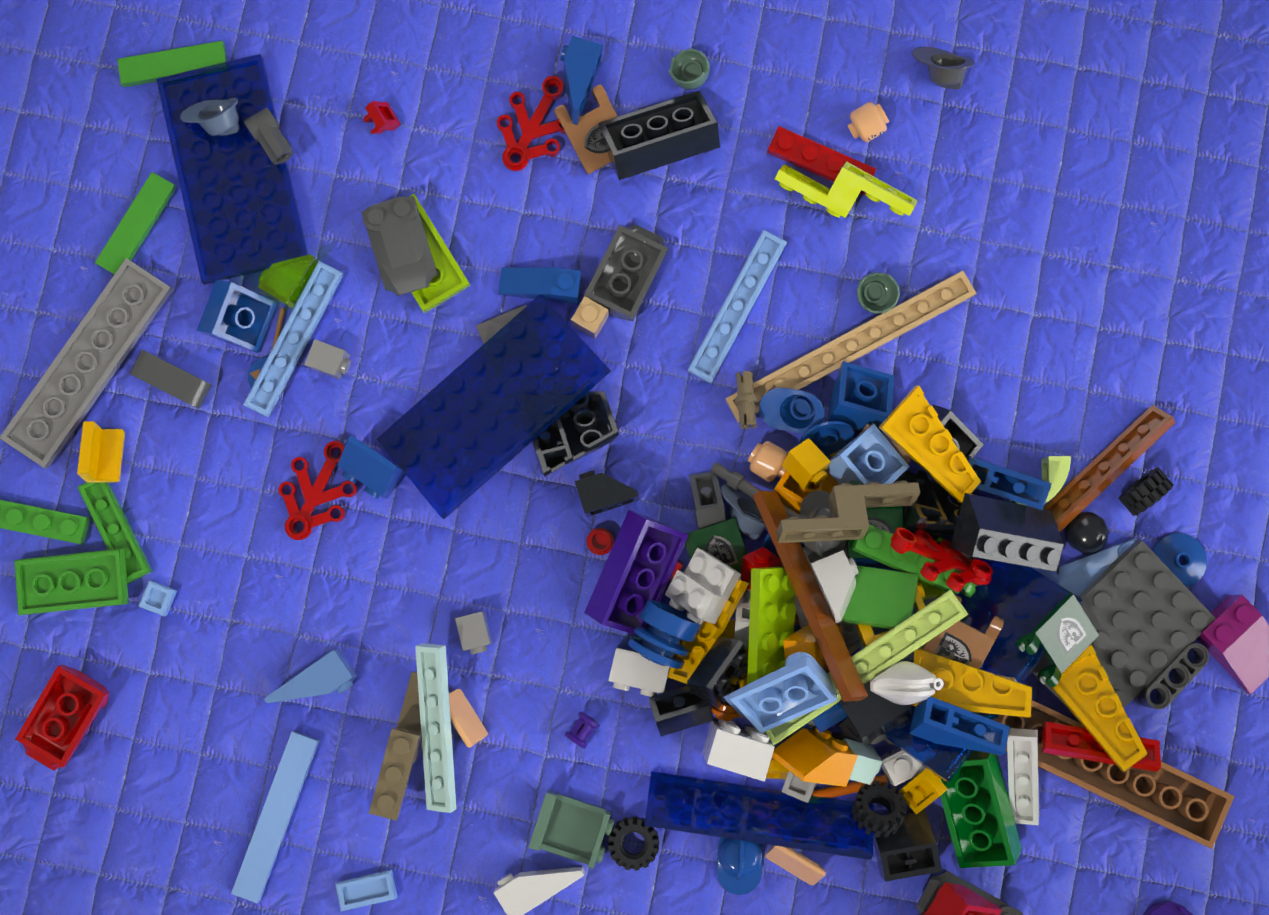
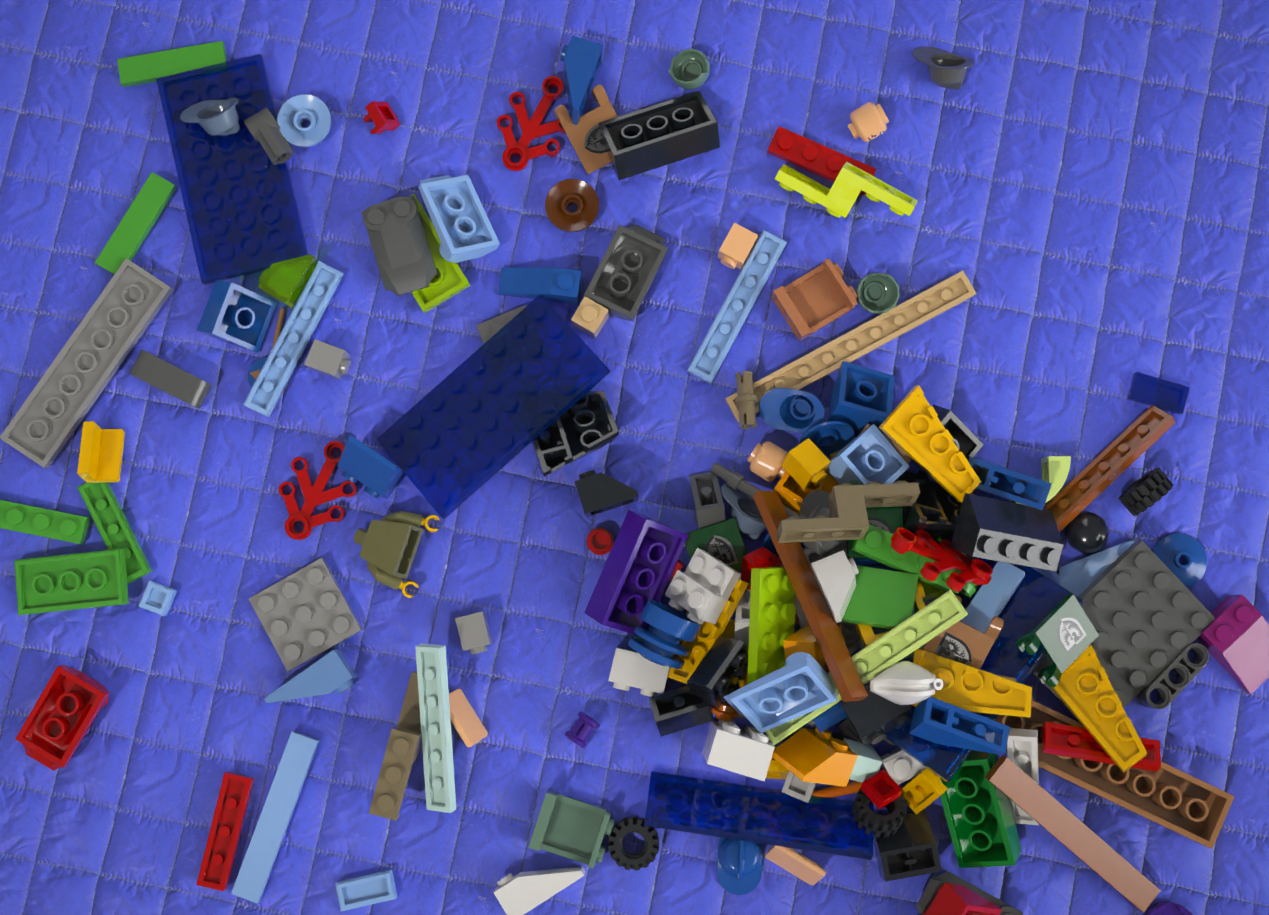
(225, 831): none -> red plate
(300, 109): none -> light blue dish
(305, 614): none -> light grey plate
(391, 547): none -> olive torso
(458, 218): none -> light blue slope
(567, 193): none -> reddish brown dish
(737, 247): none -> light nougat brick
(815, 299): none -> nougat panel
(881, 789): none -> red plate
(994, 596): none -> light blue tile
(1072, 833): none -> tile
(1158, 392): none -> clear blue tile

